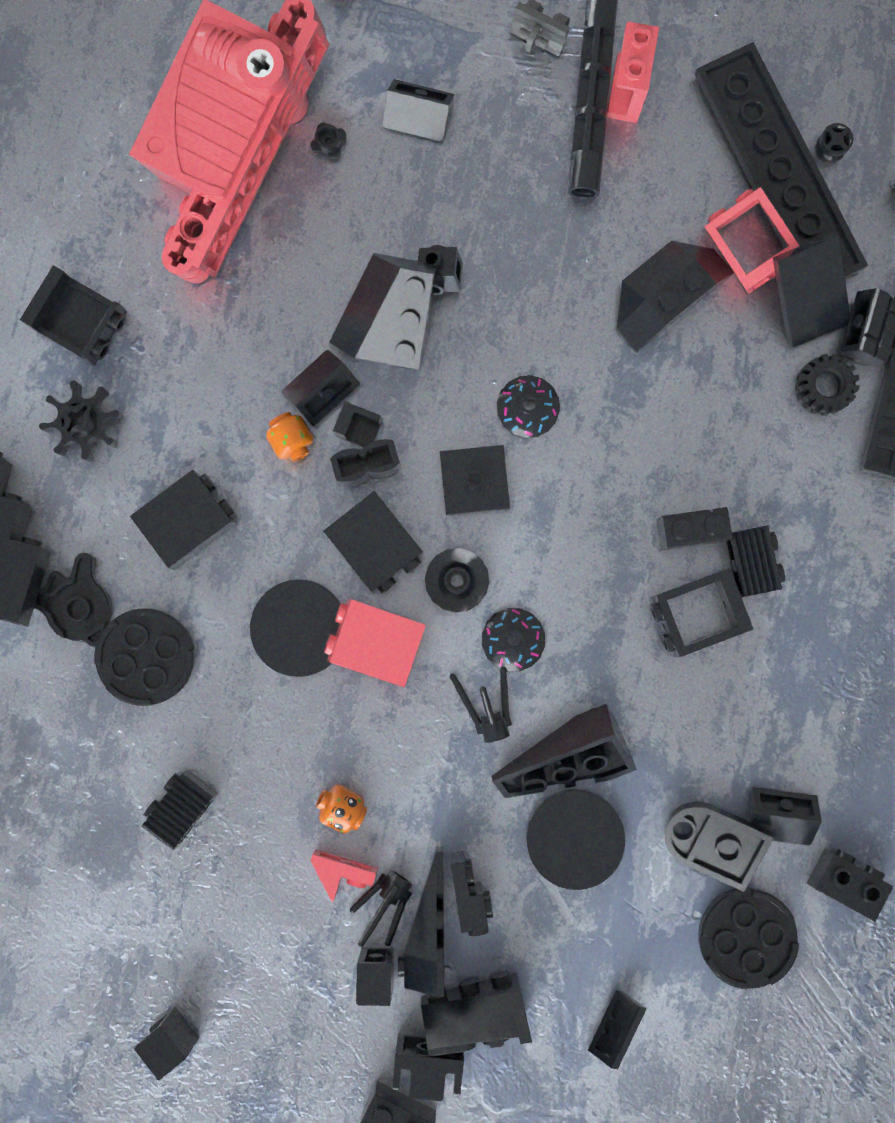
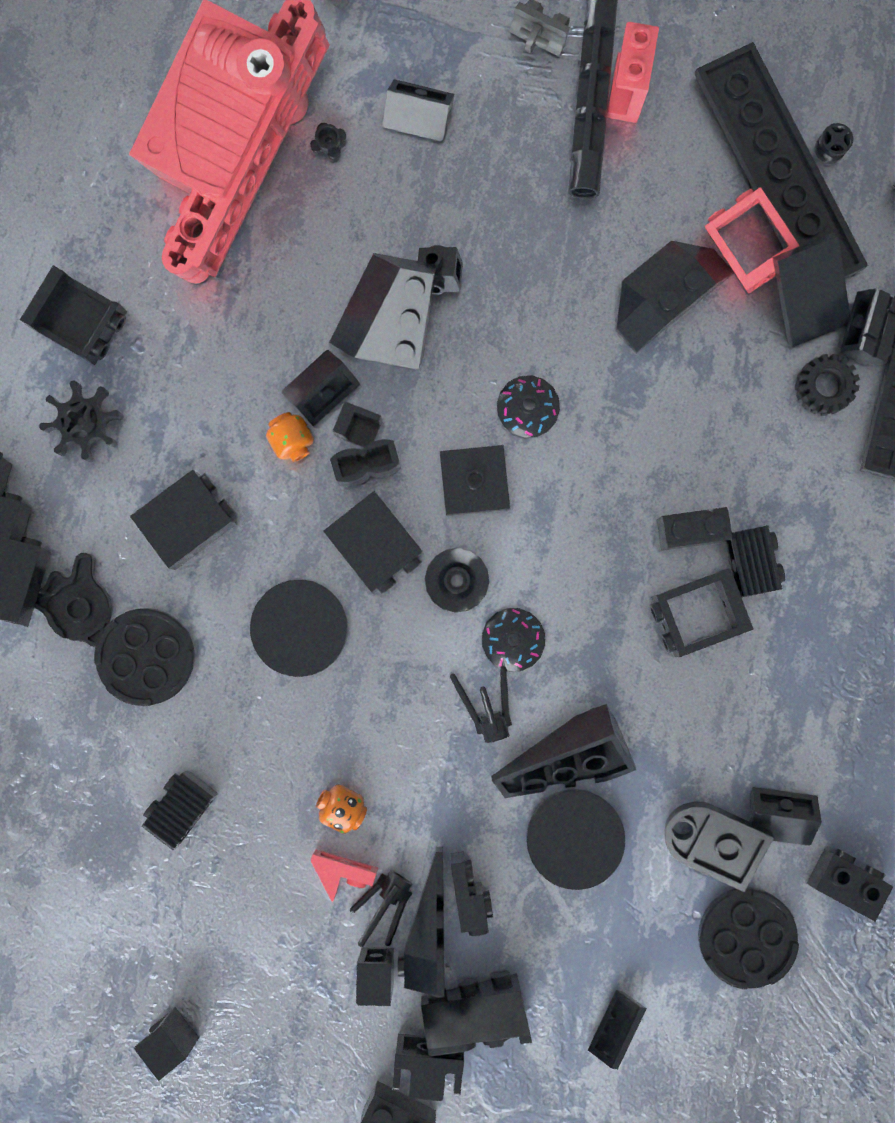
(374, 642): coral panel -> none

